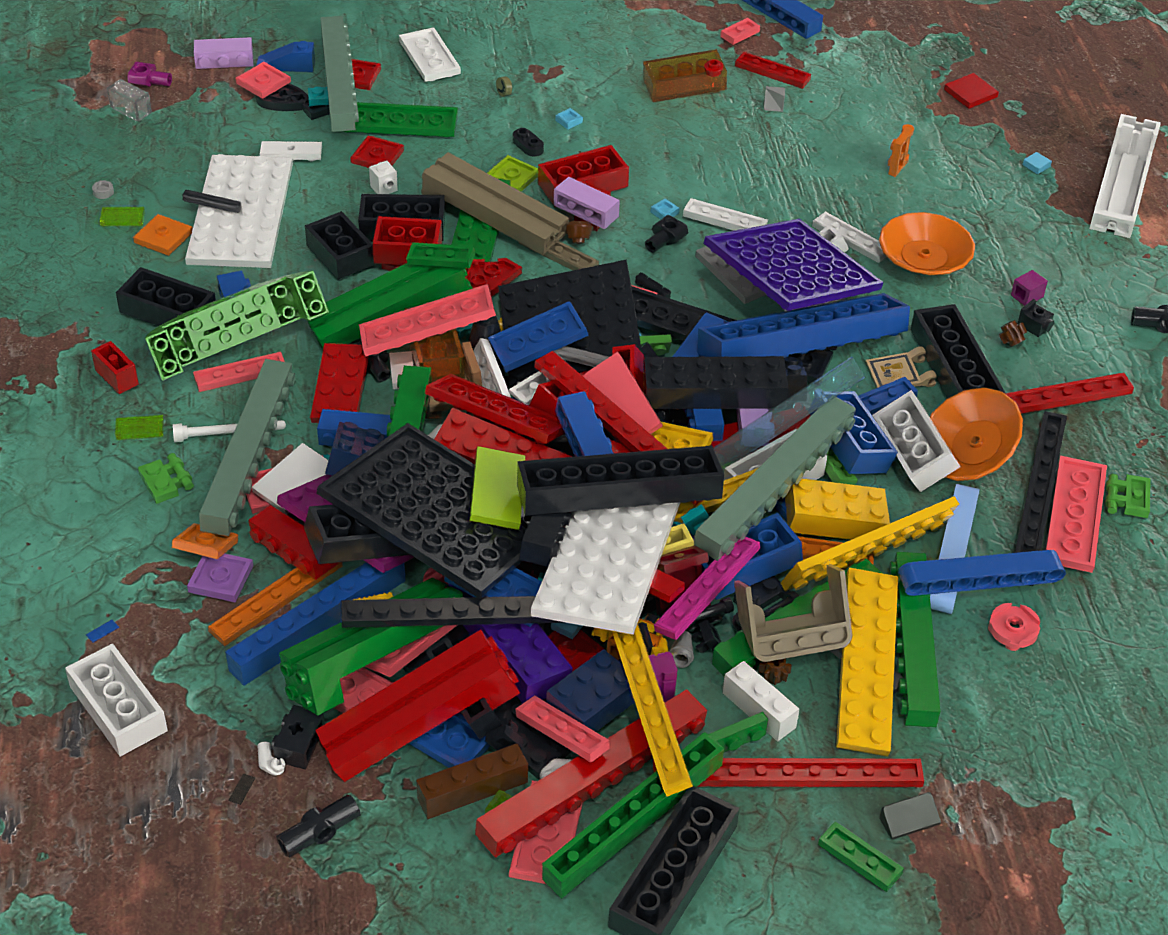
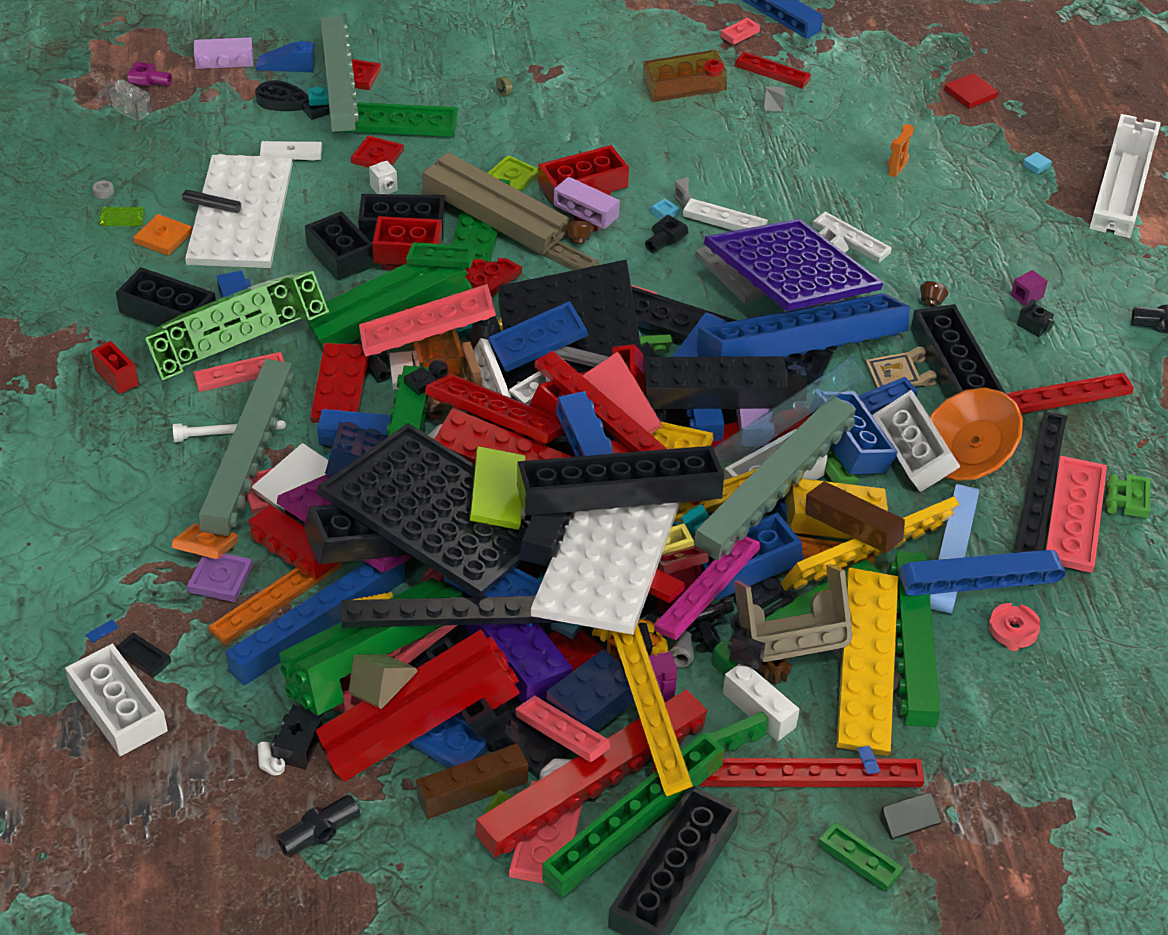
(139, 427): clear neon green tile -> none
(143, 655): none -> black tile
(158, 479): bright green plate -> none
(242, 789): clear smoke piece -> none
(263, 80): coral tile -> none
(378, 678): none -> dark tan slope
(421, 377): none -> black plate
(429, 54): white plate -> none
(528, 142): black plate -> none
(569, 118): medium azure tile -> none
(652, 285): black axle -> none
(681, 191): none -> light grey slope
(746, 650): none -> black bracket
(855, 517): none -> reddish brown brick
(868, 760): none -> blue piece
(927, 243): orange dish -> none
(933, 293): none -> reddish brown cone
(1012, 333): reddish brown gear -> none

